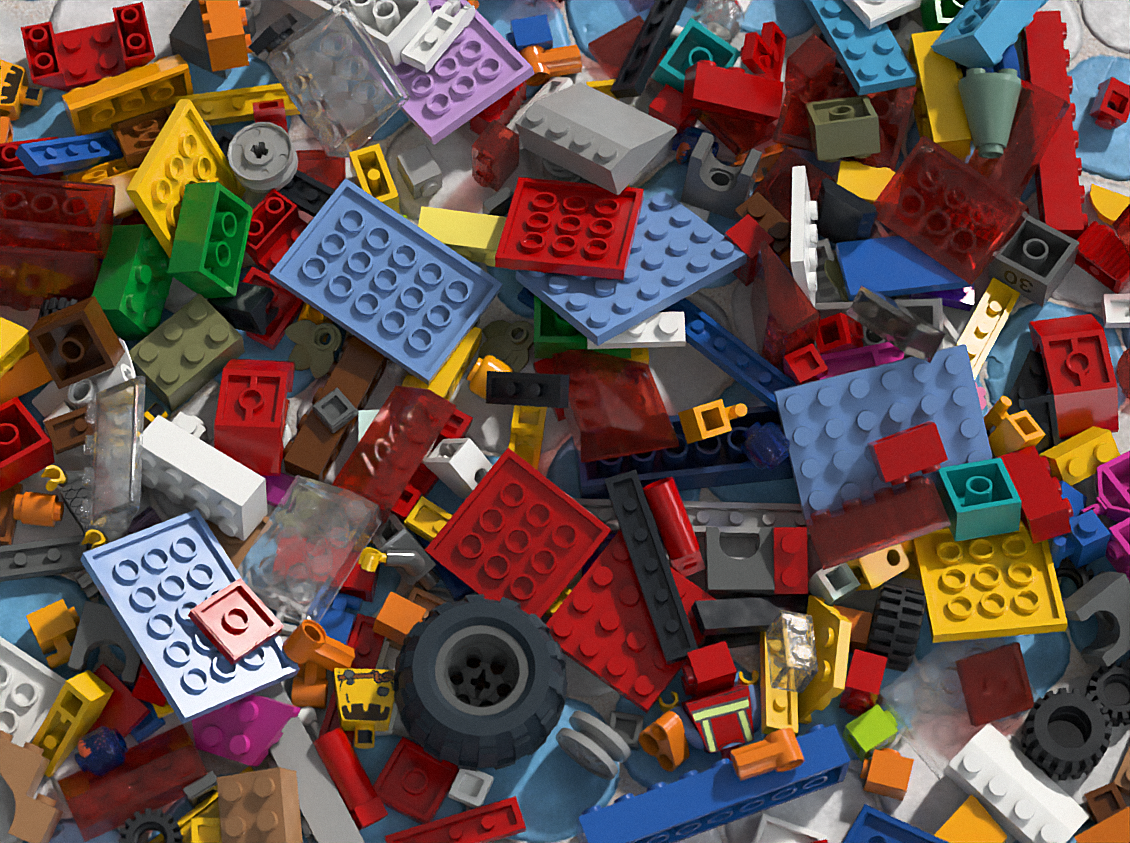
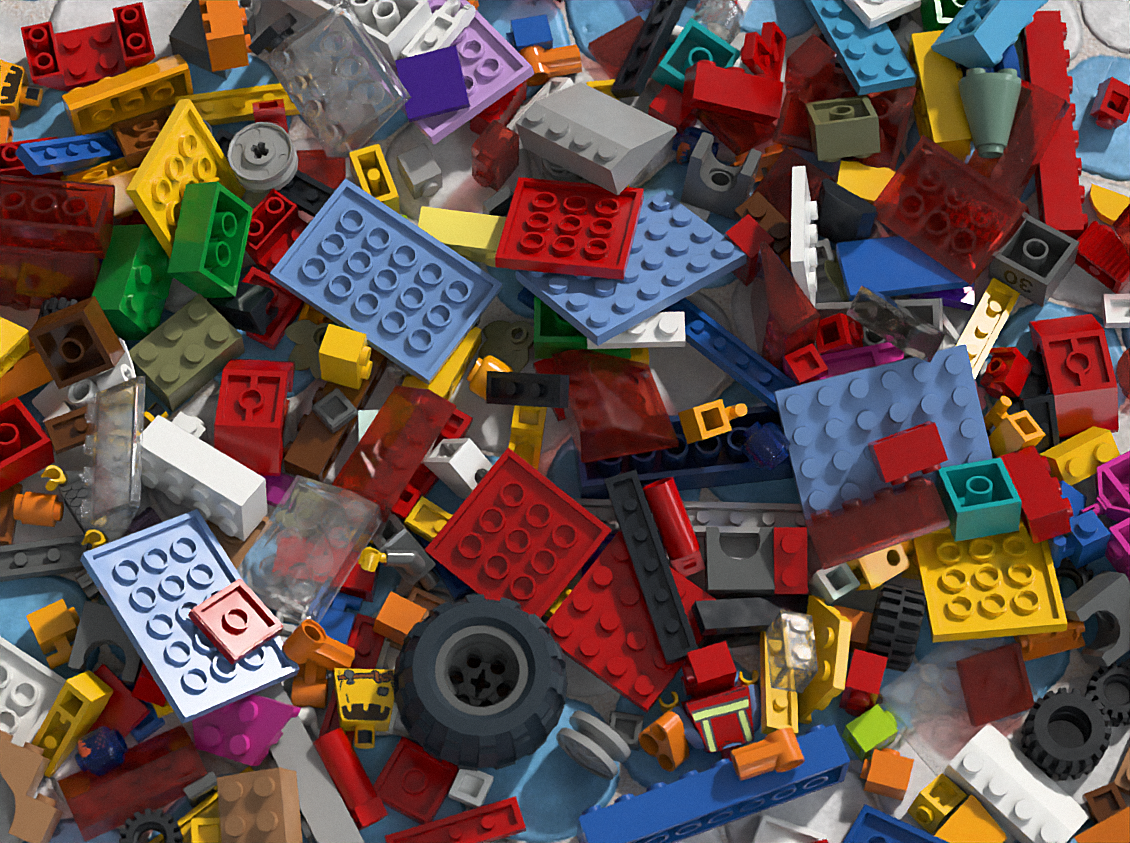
(345, 357): none -> yellow brick
(433, 82): none -> dark purple tile
(936, 802): none -> yellow bracket
(1006, 372): none -> red brick
(1046, 644): none -> orange hinge

